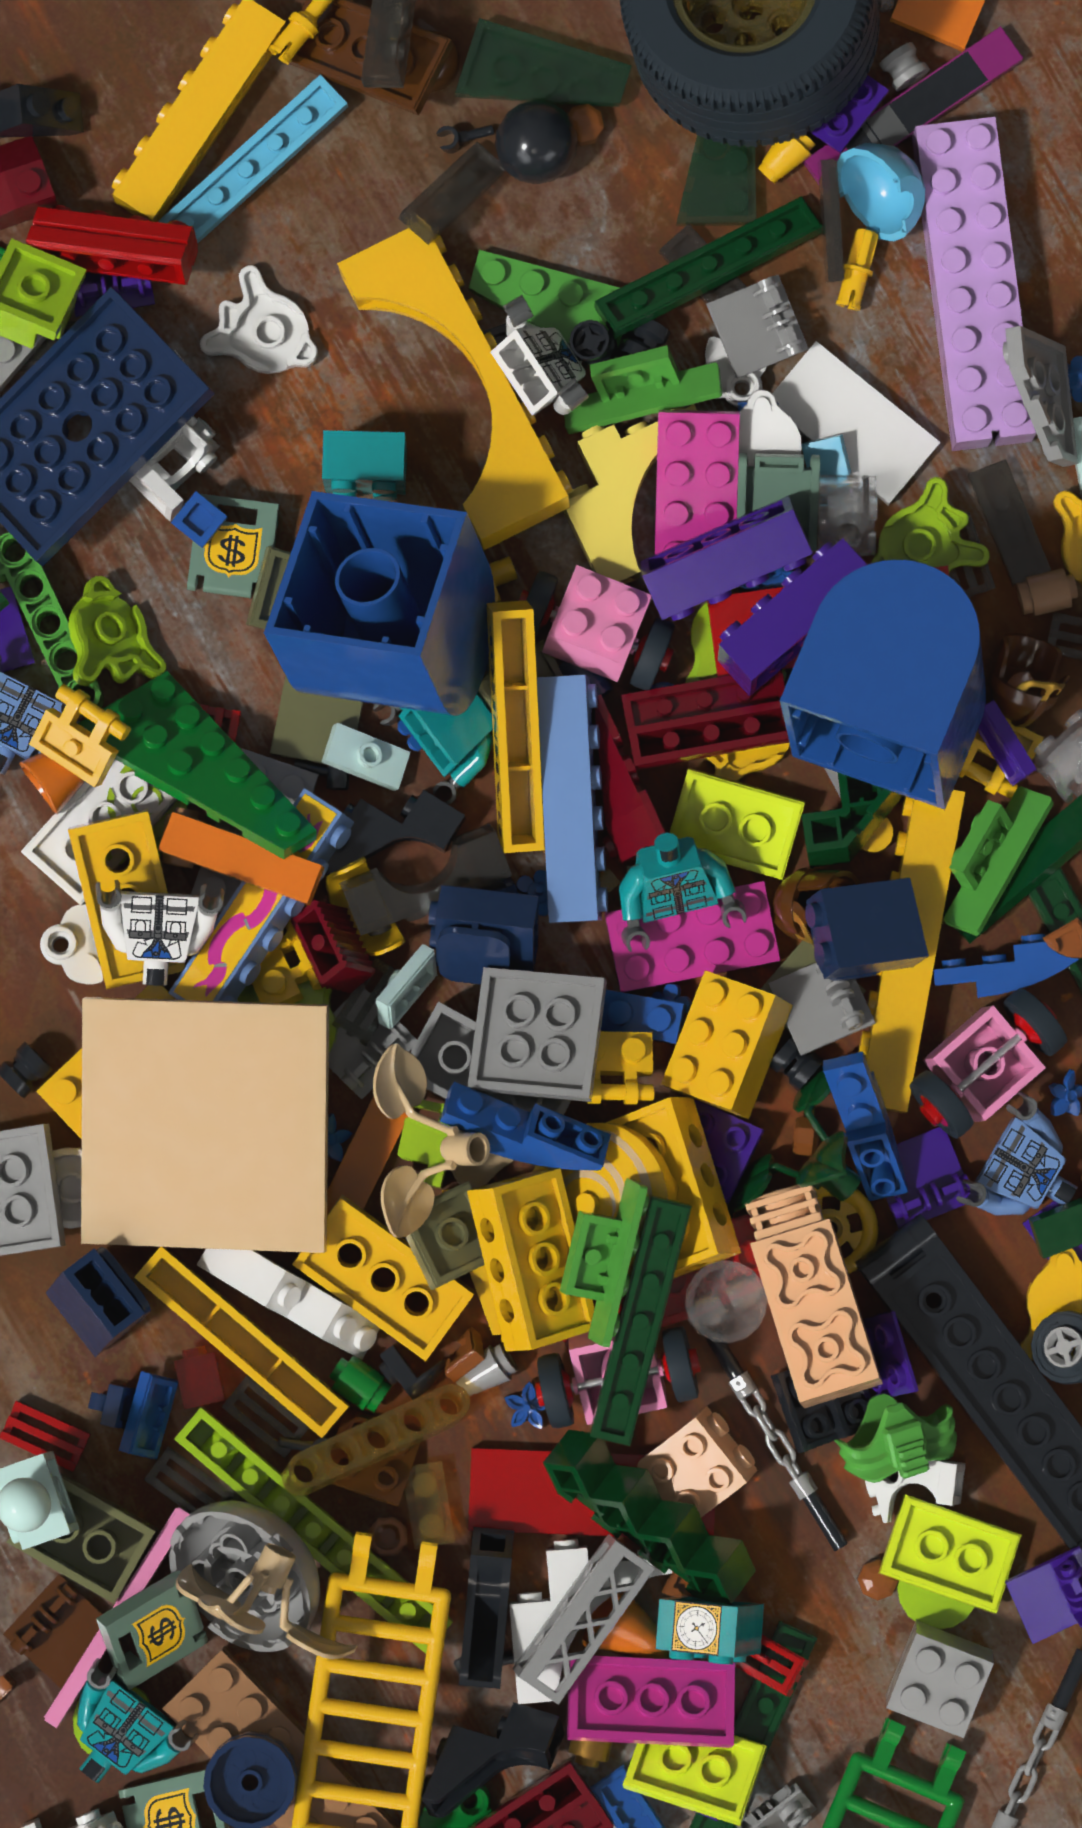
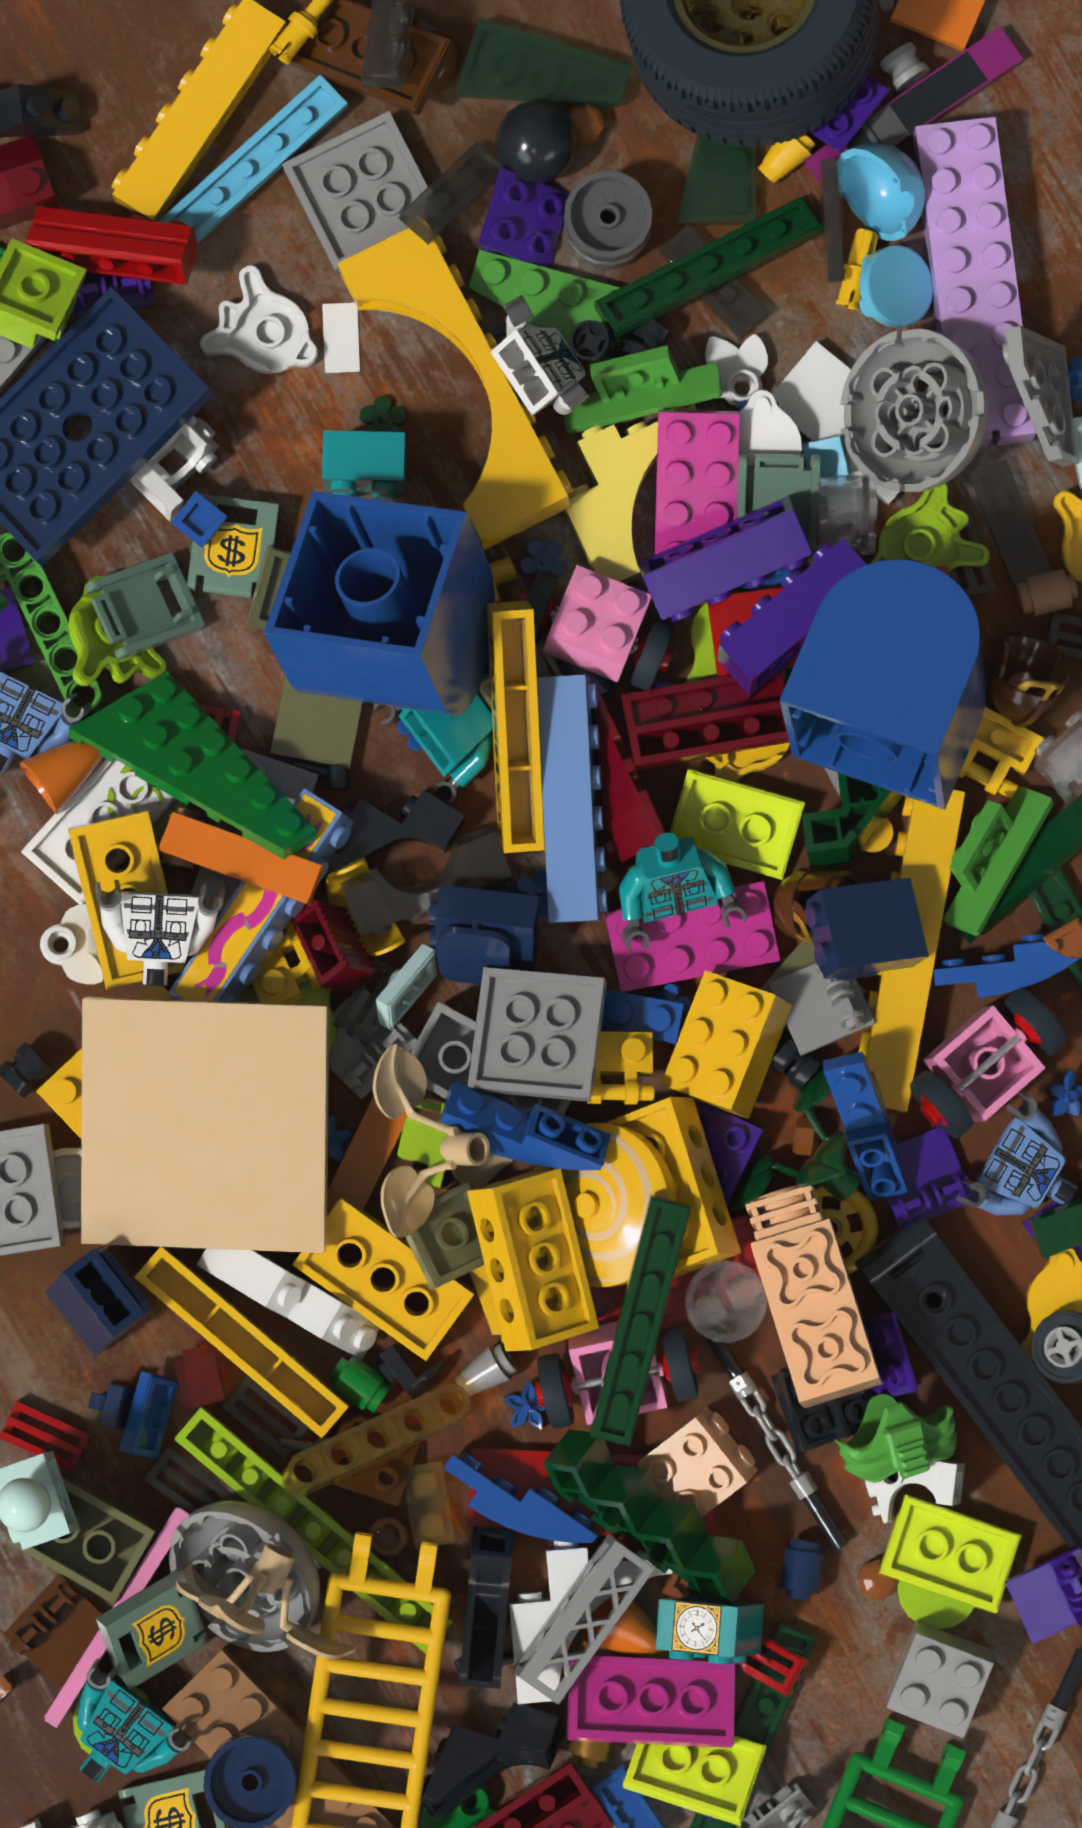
(73, 745): yellow plate -> none
(135, 610): none -> sand green container
(341, 337): none -> white sticker
(356, 187): none -> light grey plate
(365, 757): light aqua plate -> none
(380, 417): none -> dark green plant
(462, 136): black hand -> none
(467, 1356): dark orange tile -> none
(523, 220): none -> dark purple hinge
(532, 1515): none -> blue slope
(542, 559): none -> blue plant
(601, 1259): bright green bracket -> none
(607, 196): none -> dark grey wheel
(757, 326): light grey hinge -> none
(802, 1569): none -> dark blue brick
(890, 413): none -> light grey brick
(895, 286): none -> medium azure tile
(1004, 745): dark purple tile -> none

